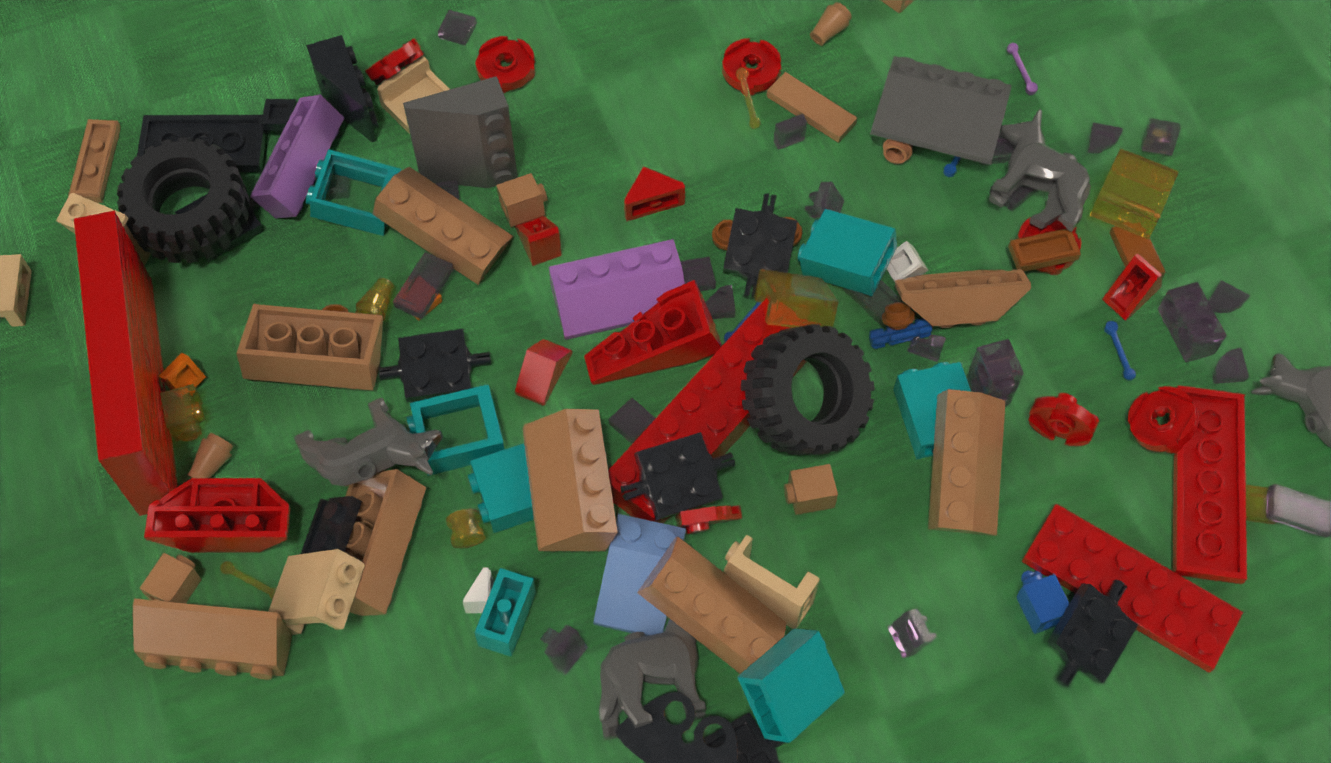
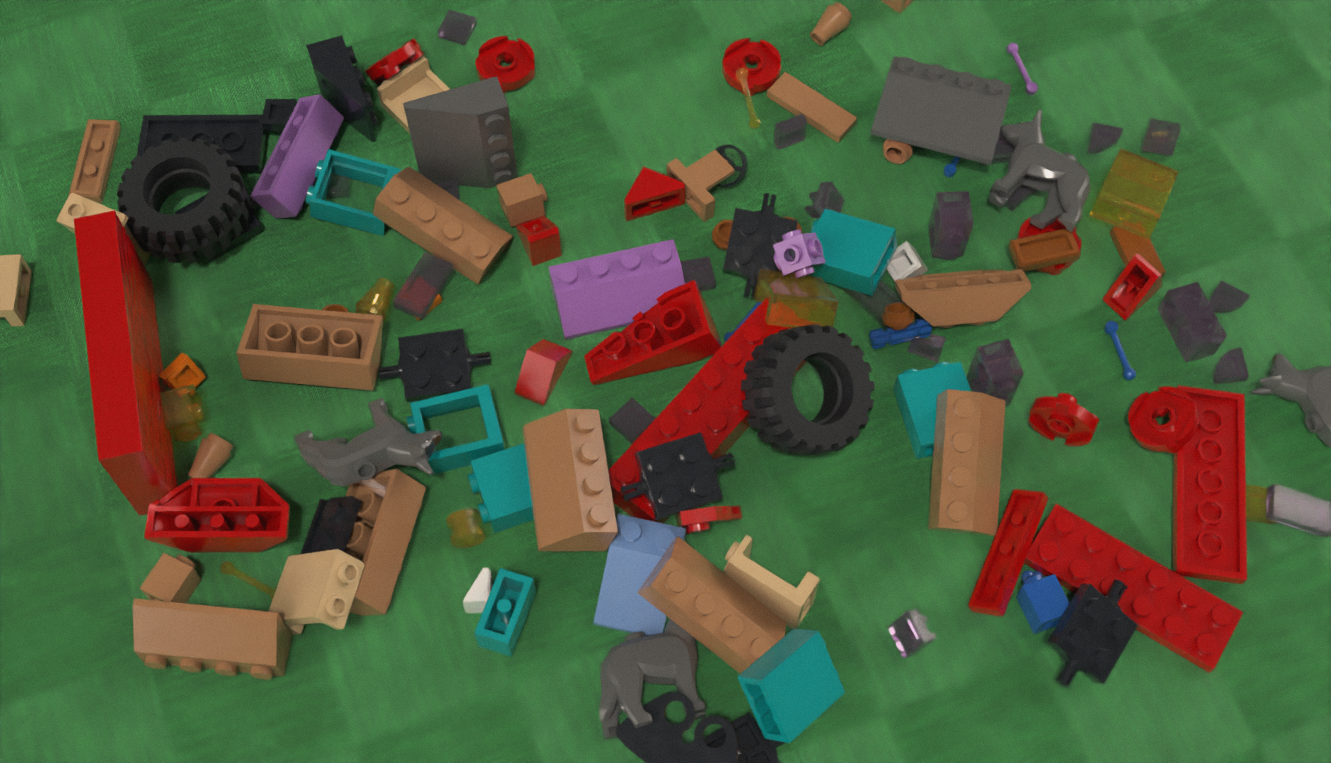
(563, 647): tile -> none
(704, 175): none -> medium nougat piece
(721, 303): tile -> none
(798, 253): none -> medium lavender brick
(811, 489): medium nougat brick -> none
(950, 224): none -> brick
(1008, 552): none -> red tile

